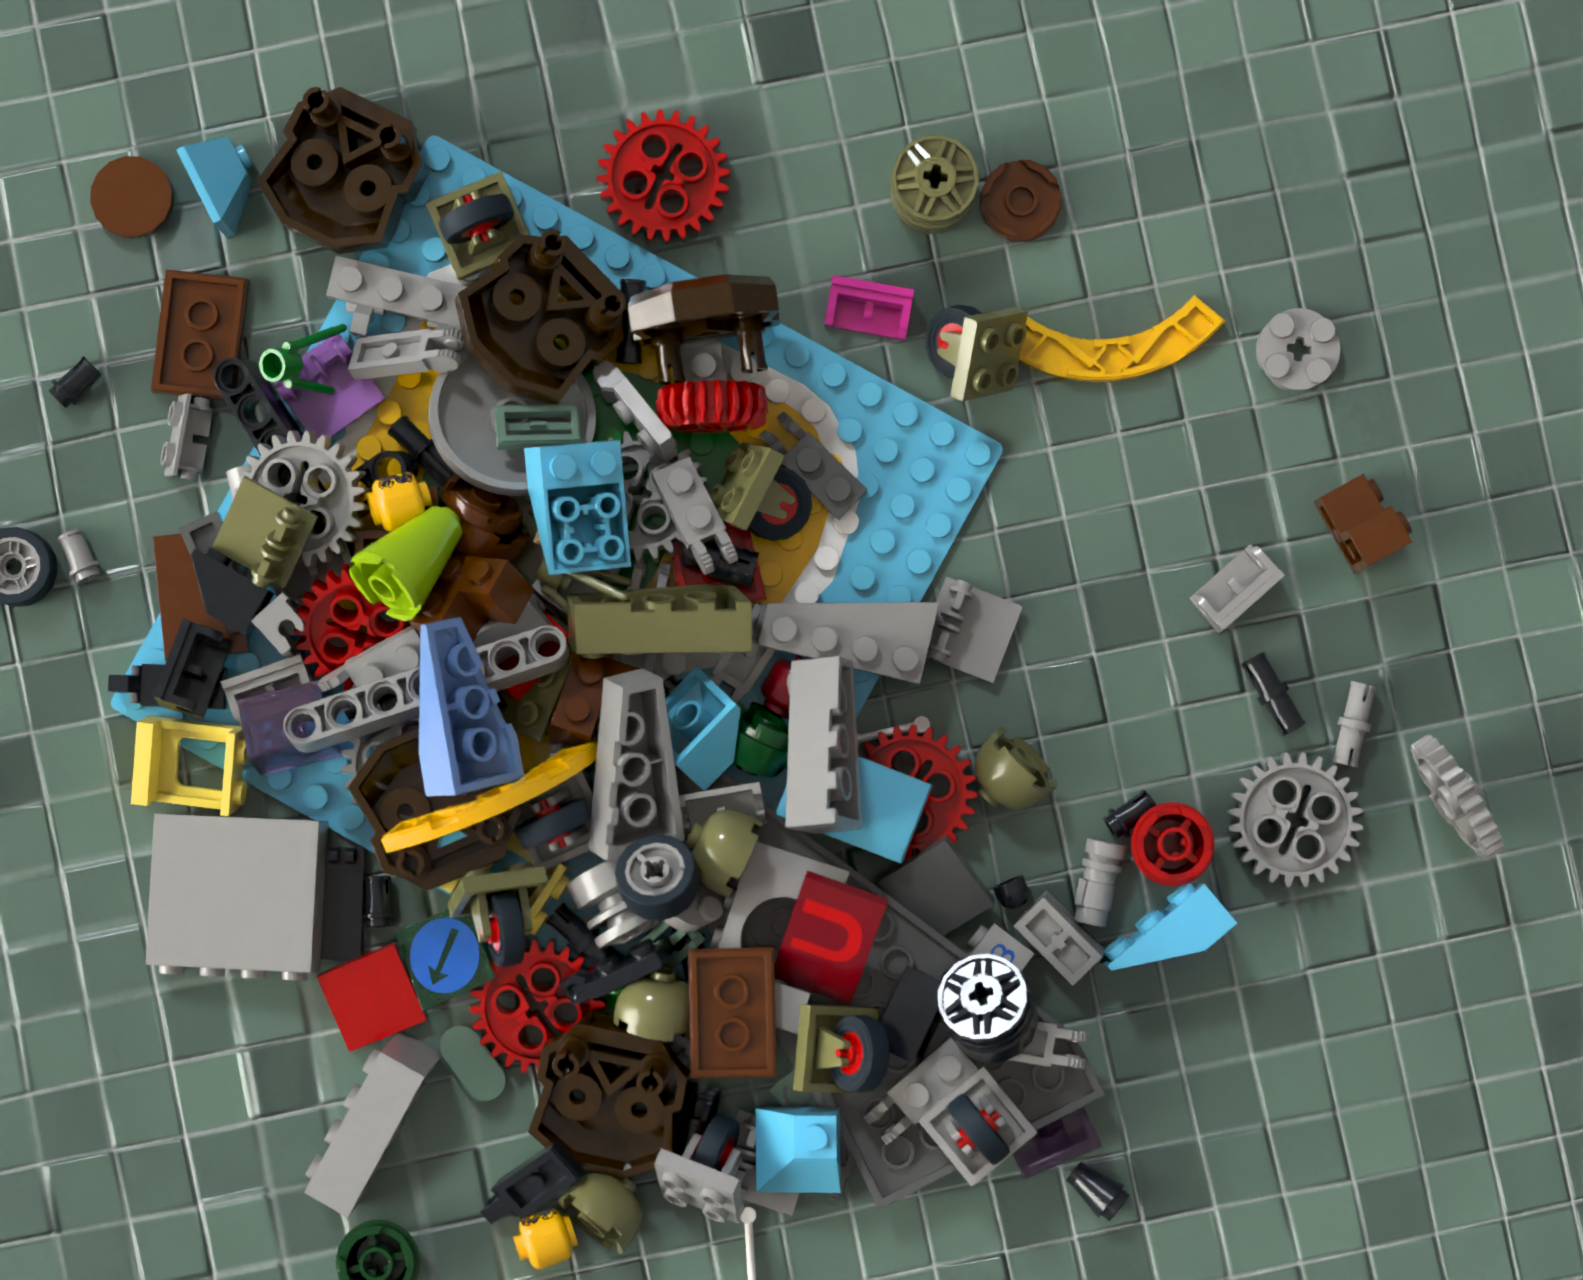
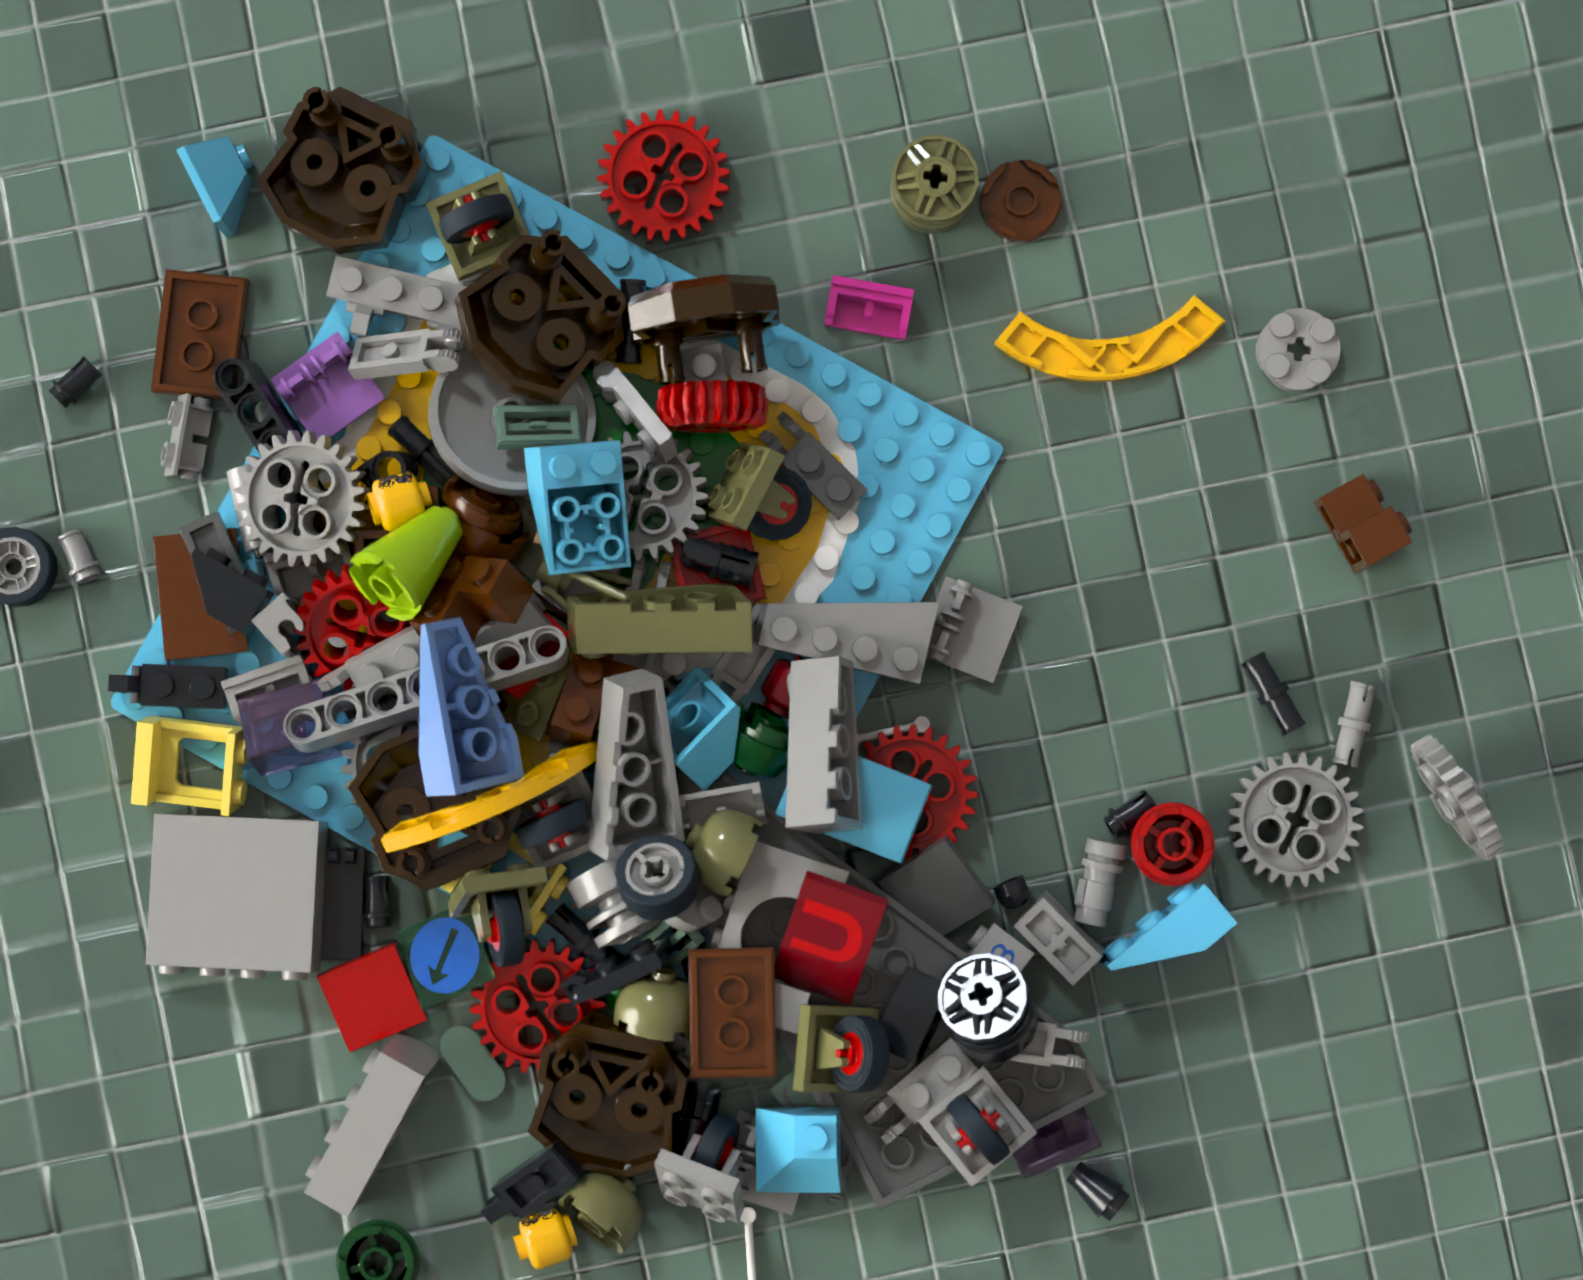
(132, 197): reddish brown tile -> none
(192, 669): black hinge -> none
(264, 533): olive hinge -> none
(286, 364): green plant -> none
(693, 512): light grey hinge -> none
(977, 349): olive plate -> none
(1011, 772): olive cylinder -> none
(1236, 587): light grey hinge -> none

